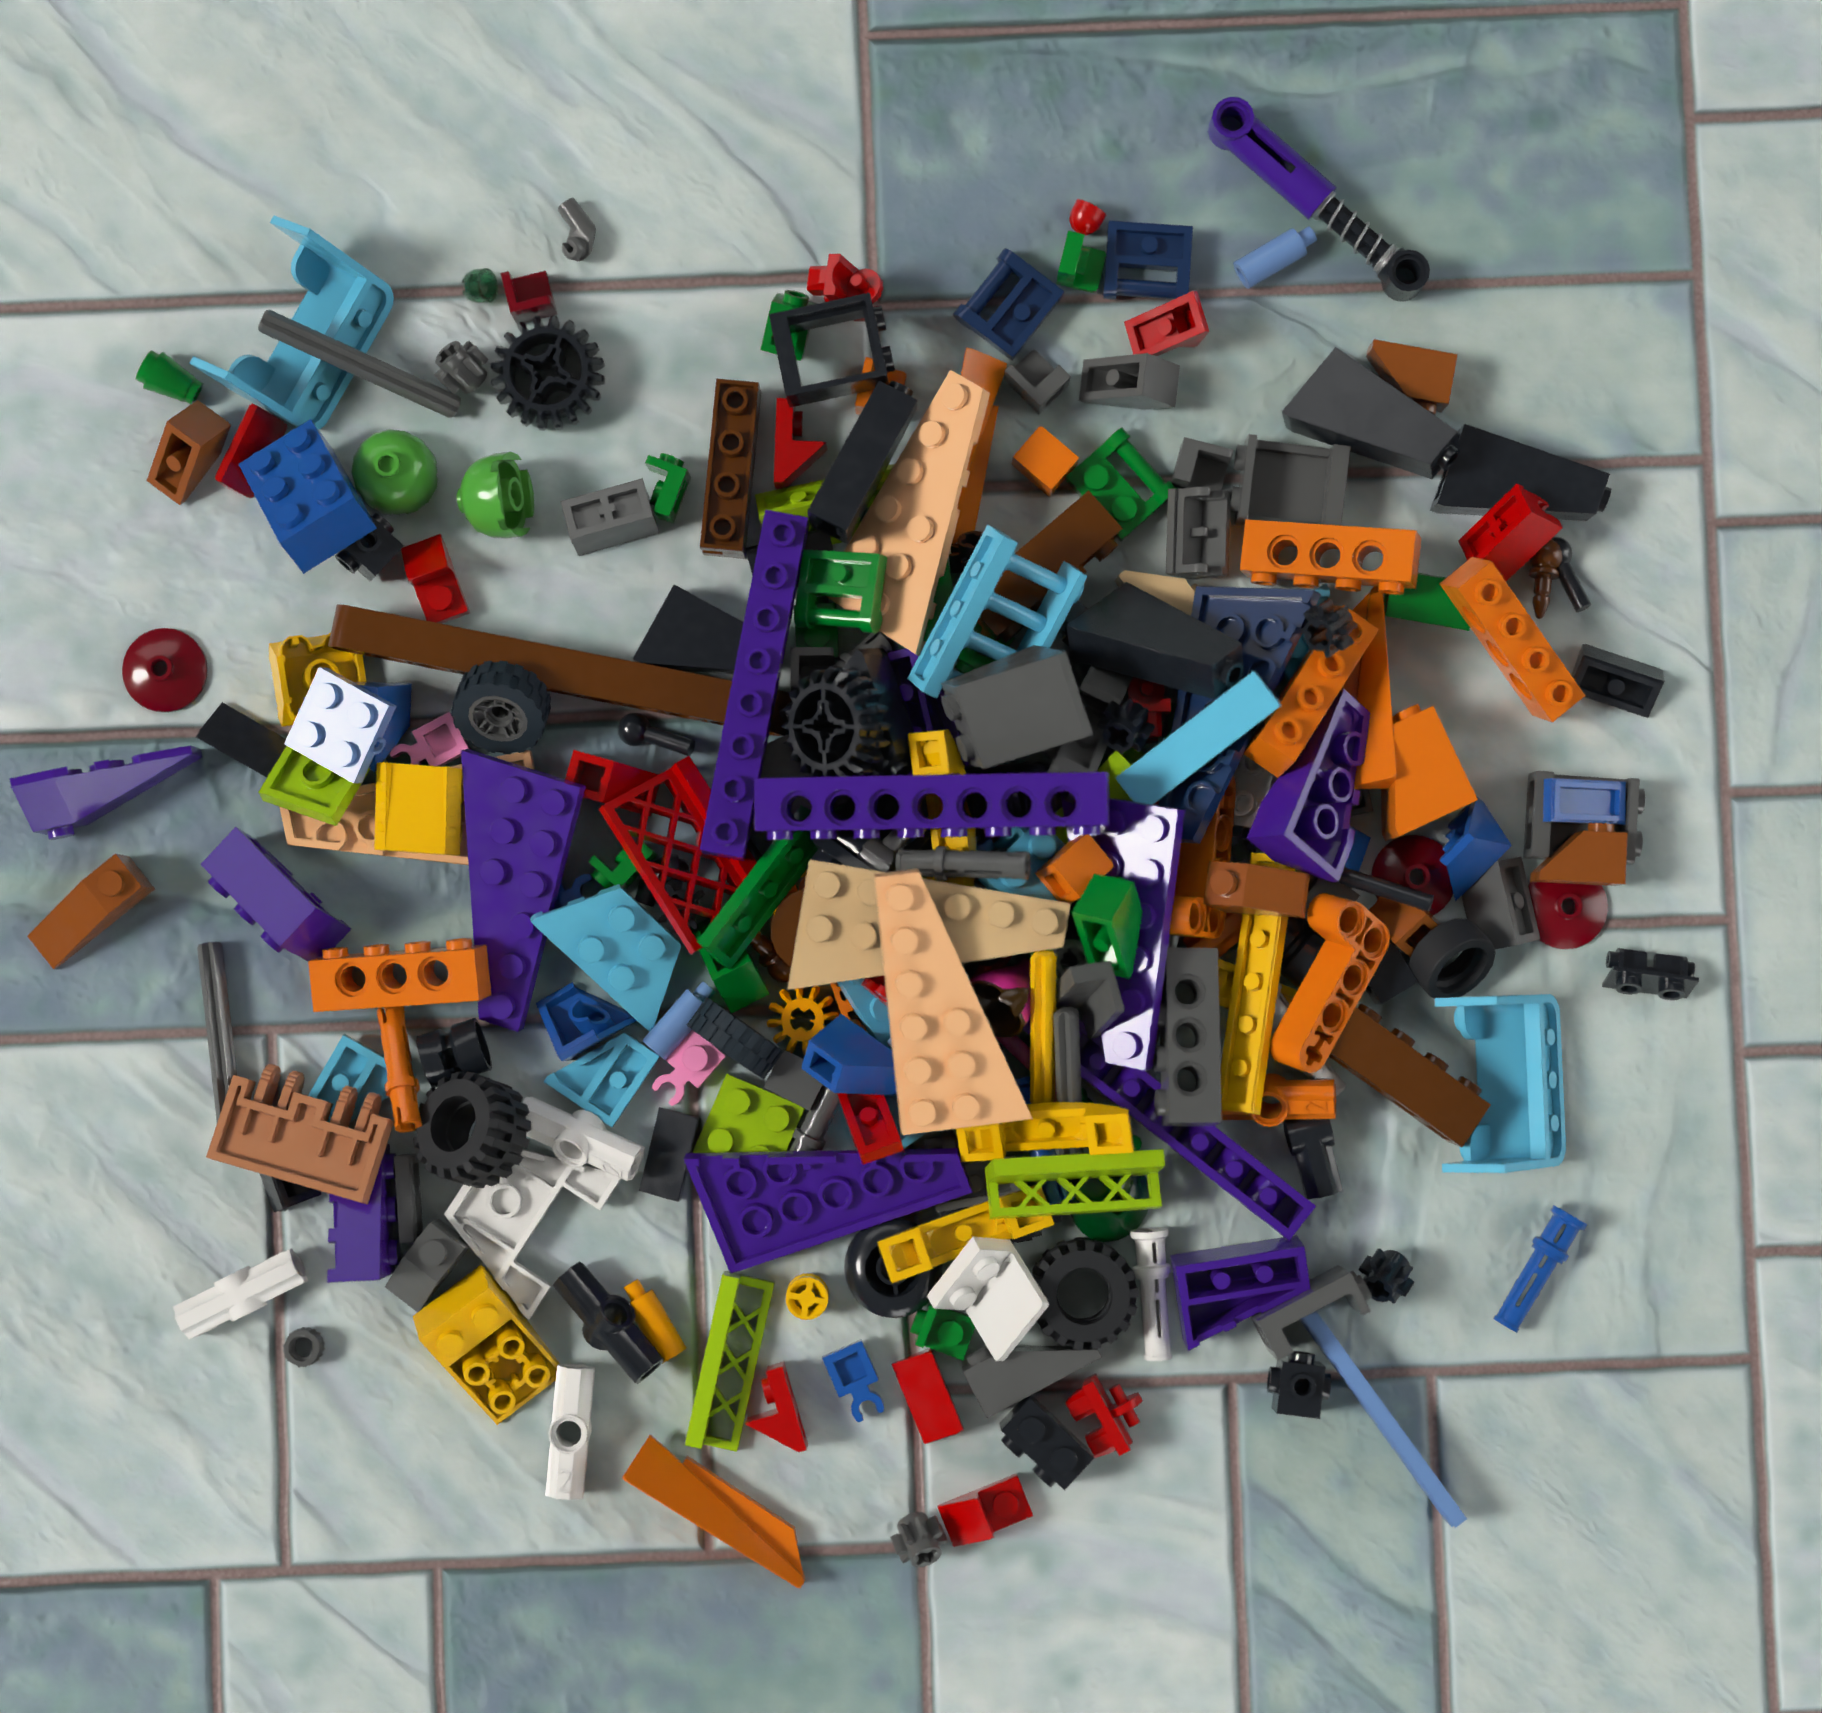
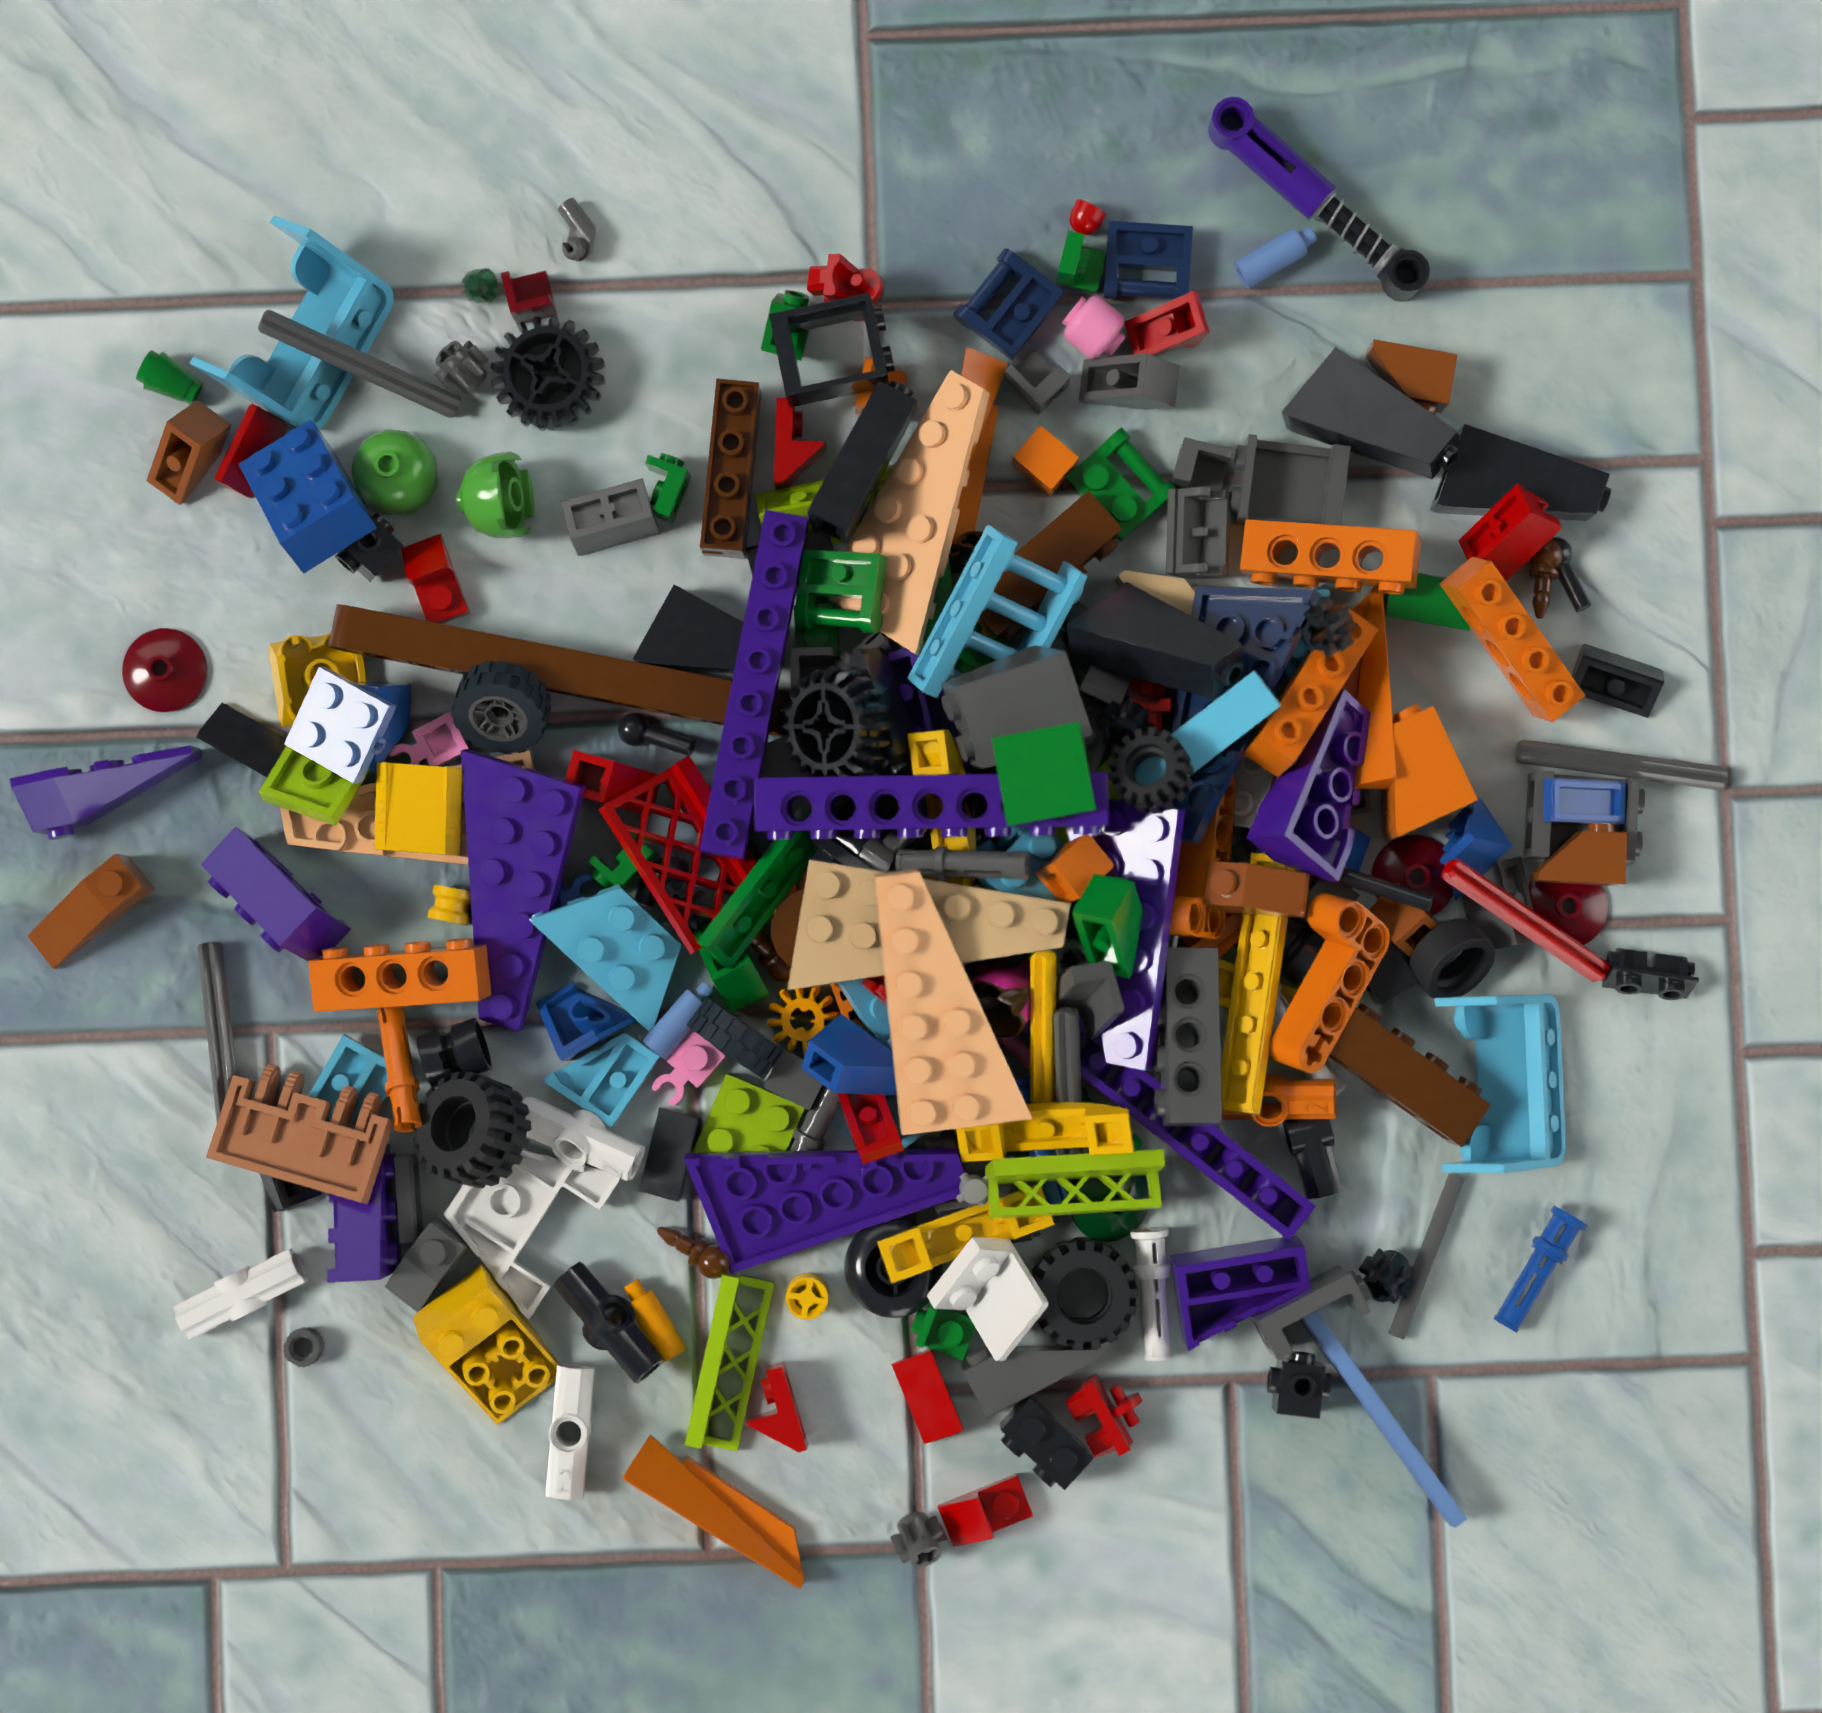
(450, 905): none -> yellow wheel
(709, 1258): none -> reddish brown bar
(853, 1373): blue plate -> none
(973, 1189): none -> light grey piece
(1043, 773): none -> green tile
(1094, 327): none -> bright pink head
(1138, 750): none -> black tyre
(1427, 1255): none -> dark grey bar
(1525, 920): none -> red axle
(1621, 764): none -> dark grey axle

